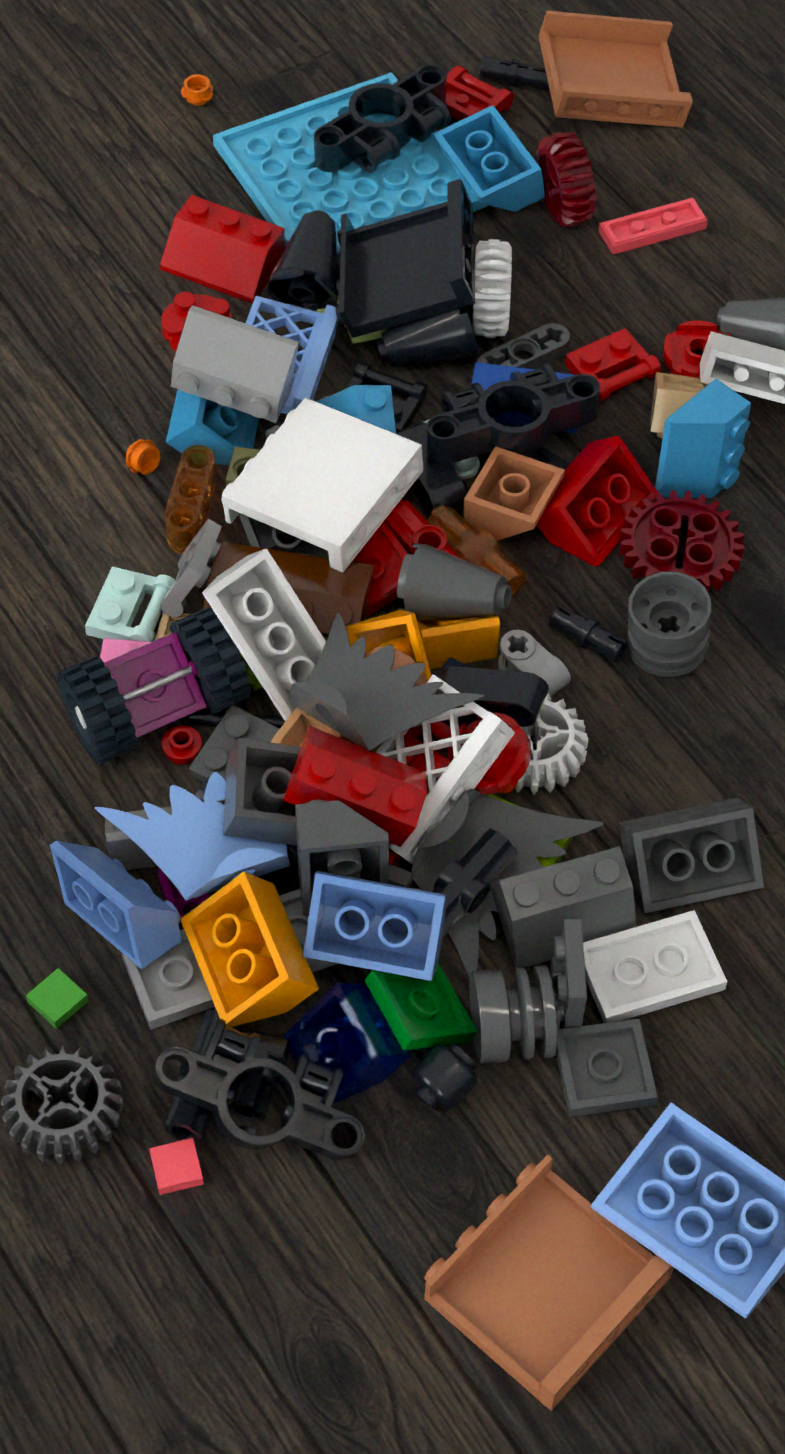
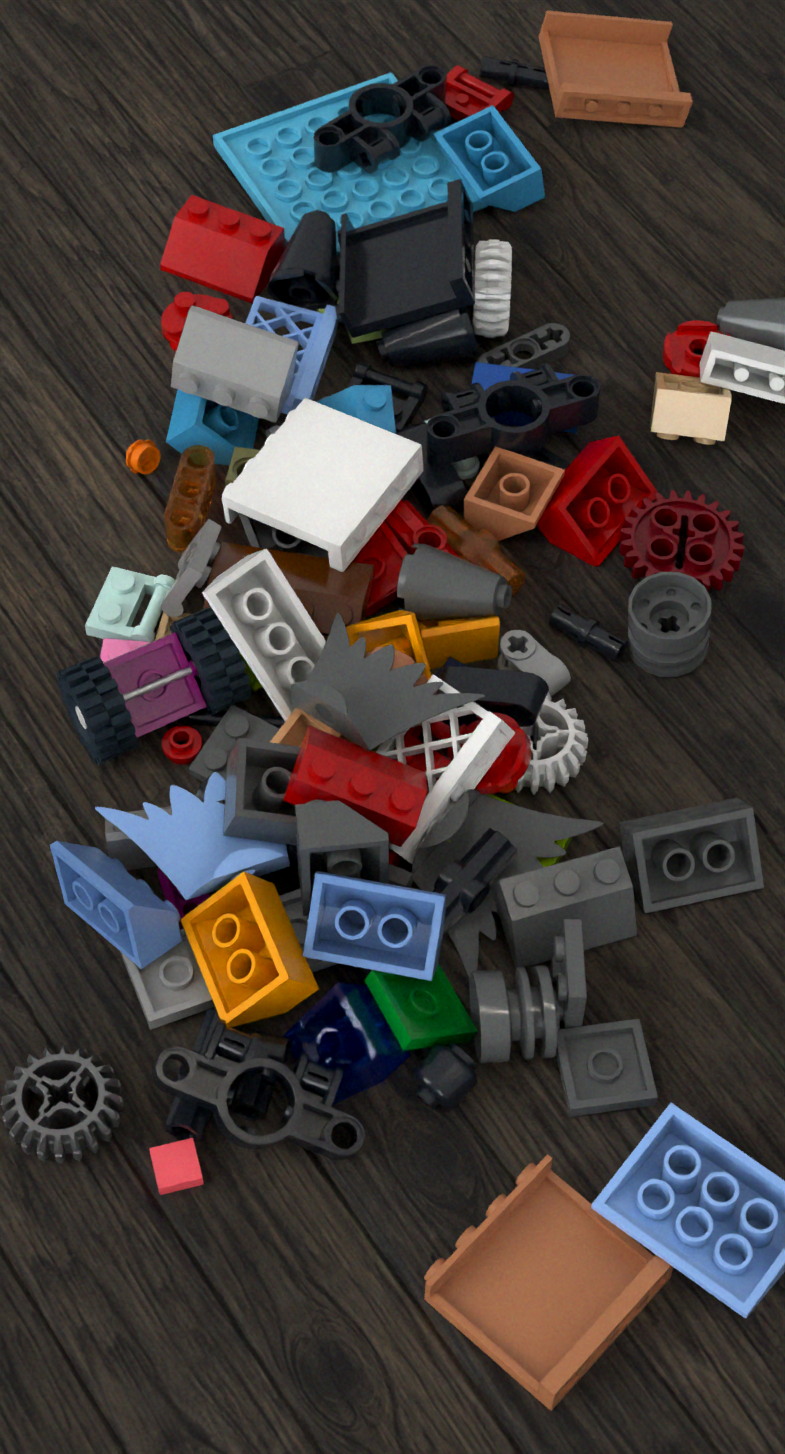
(57, 998): bright green tile -> none
(197, 89): orange plate -> none
(566, 179): dark red gear -> none
(611, 356): red plate -> none
(651, 967): white plate -> none
(652, 226): coral tile -> none
(703, 443): dark azure slope -> none

